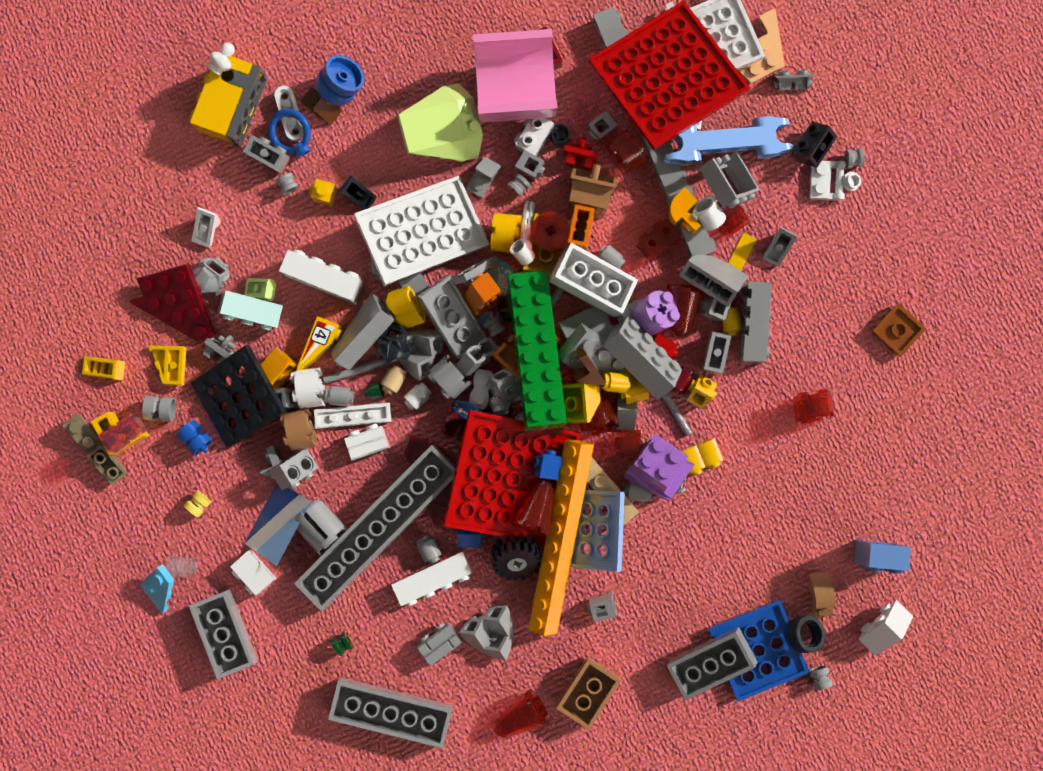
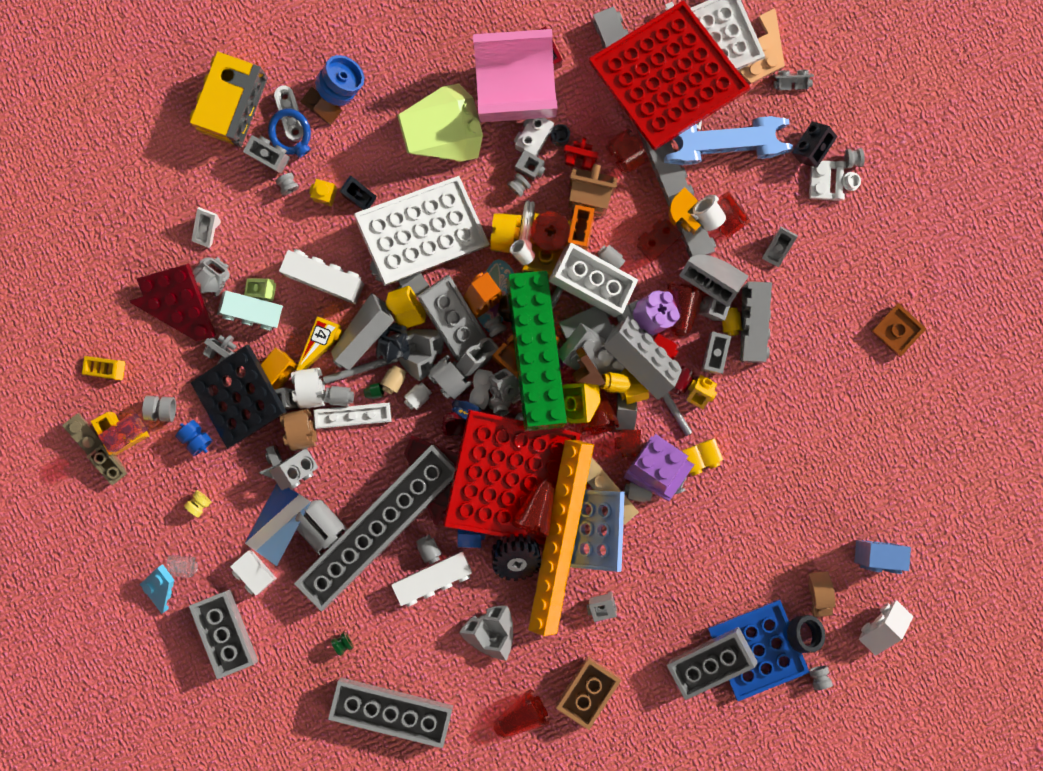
(170, 363): yellow wing -> none
(219, 61): white animal -> none
(367, 442): white brick -> none
(439, 643): light grey brick -> none
(466, 276): light grey hinge -> none
(483, 177): light grey slope -> none
(547, 464): blue brick -> none
(604, 121): light grey brick -> none
(739, 175): light grey window -> none
(742, 251): yellow sticker -> none
(813, 407): clear red brick -> none

